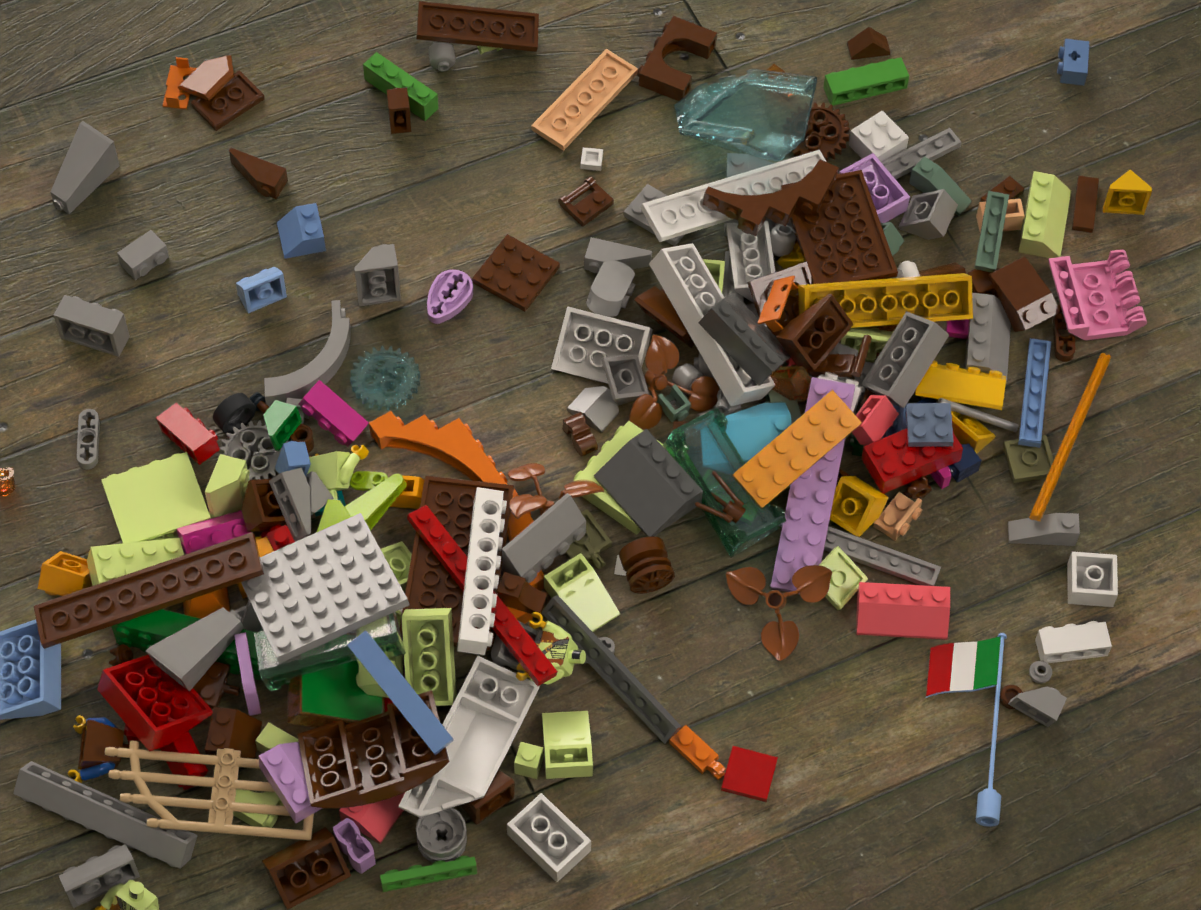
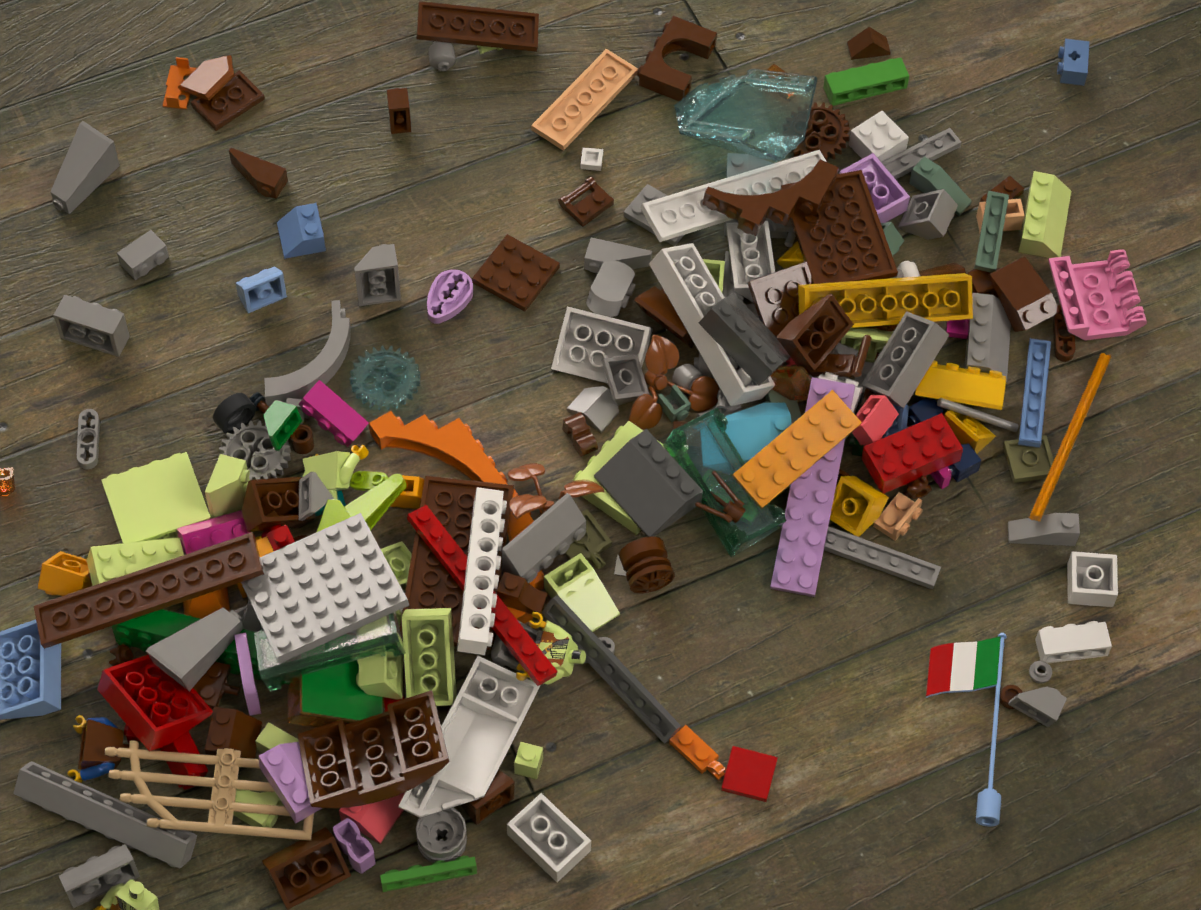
(188, 433): brick -> none
(293, 456): medium blue slope -> none
(294, 501): light grey slope -> none
(386, 76): bright green brick -> none
(400, 692): medium blue tile -> none
(567, 744): yellowish green slope -> none
(776, 298): orange piece -> none
(779, 637): dark orange plant -> none
(782, 240): light grey head -> none
(844, 577): yellowish green tile -> none
(903, 610): coral slope -> none
(929, 424): sand blue plate -> none
(1085, 204): reddish brown tile -> none
(1127, 195): yellow slope -> none

